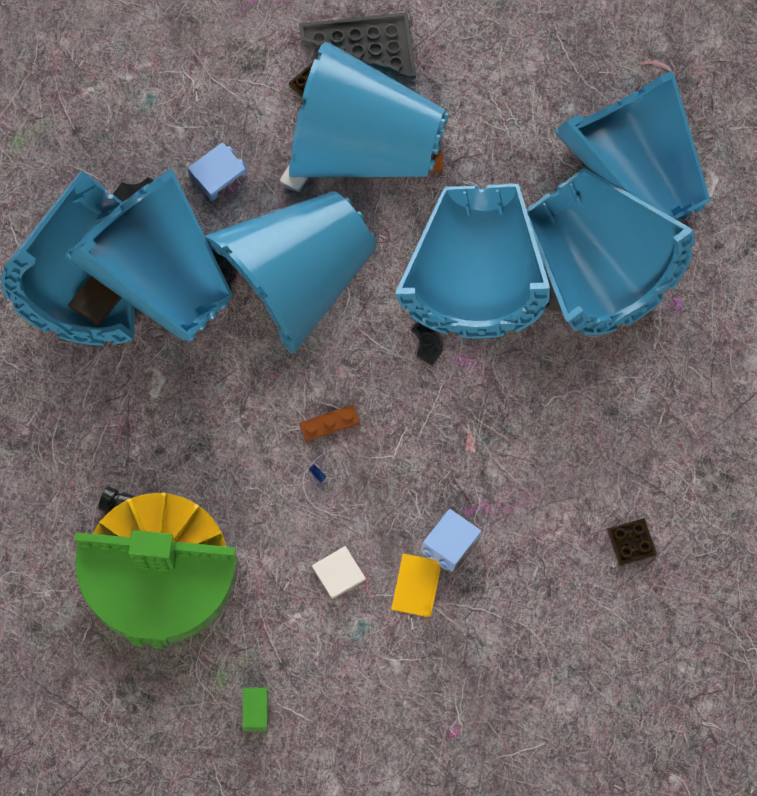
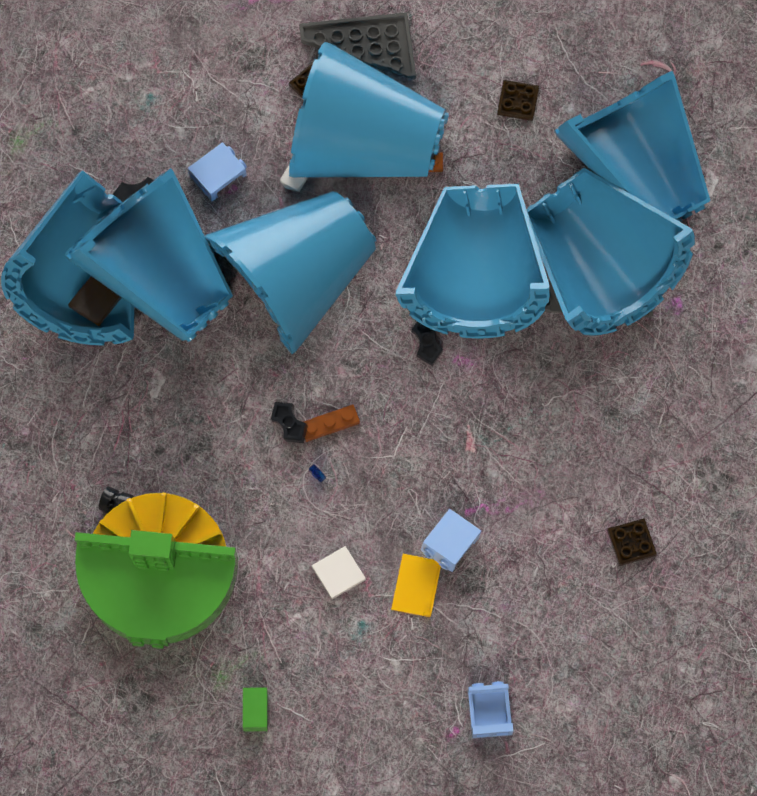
(293, 429): none -> black tile
(490, 710): none -> light blue panel
(518, 100): none -> dark brown tile

